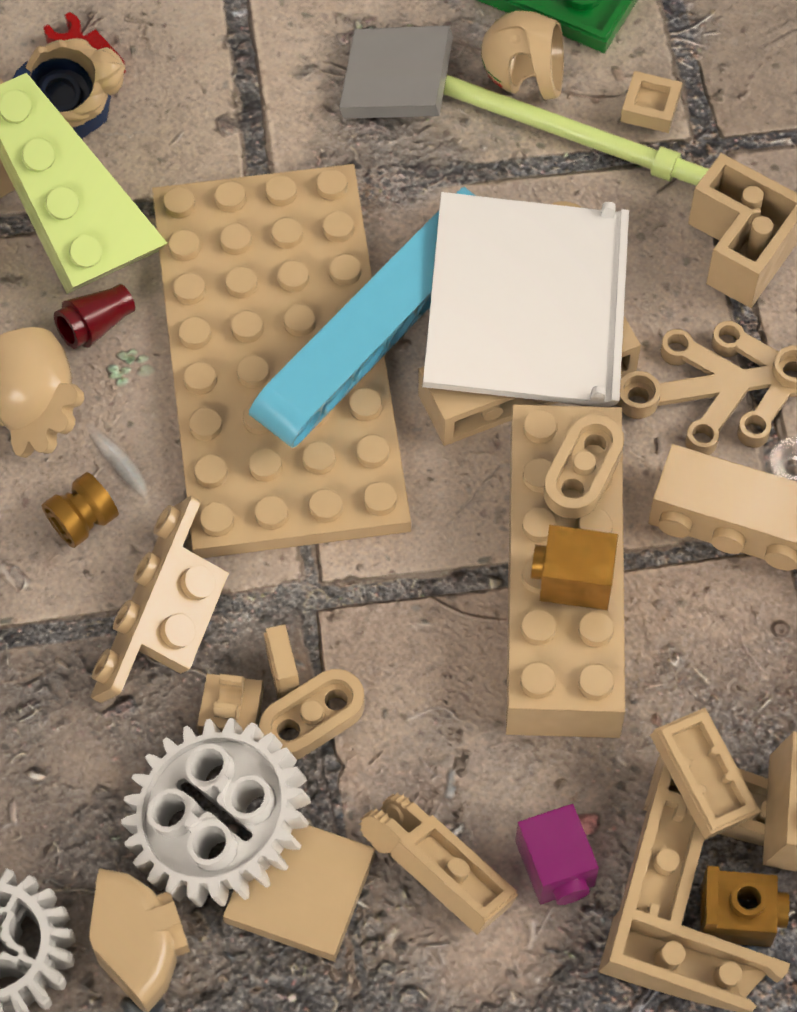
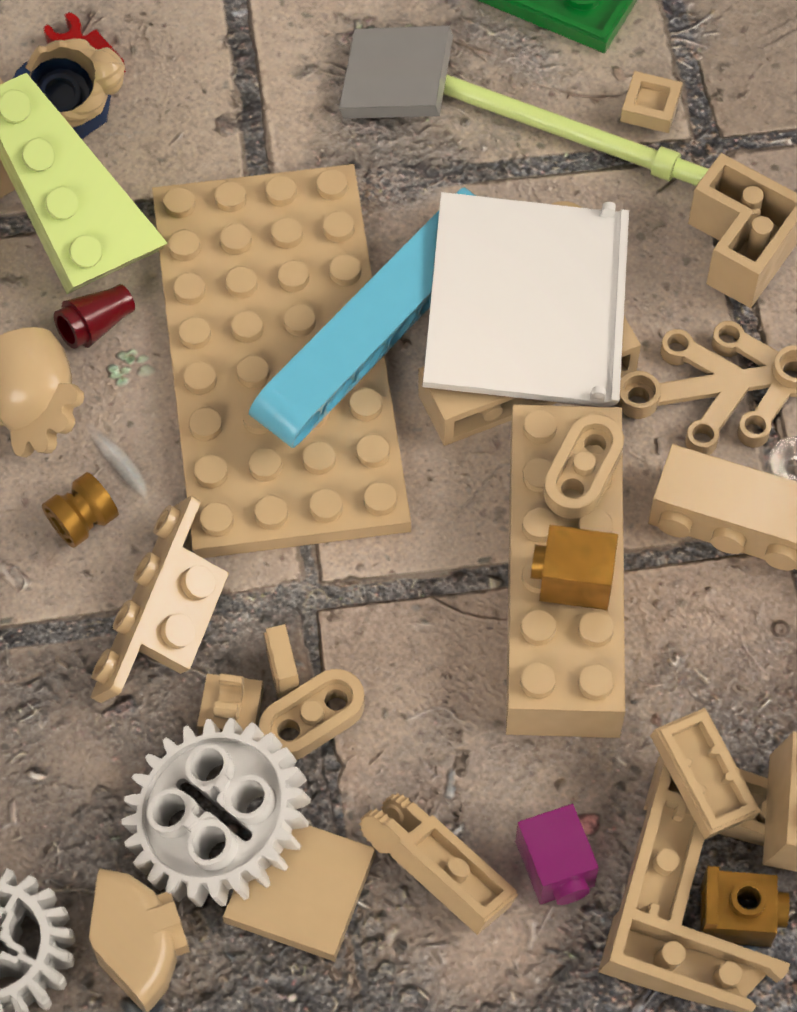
(525, 47): tan helmet -> none

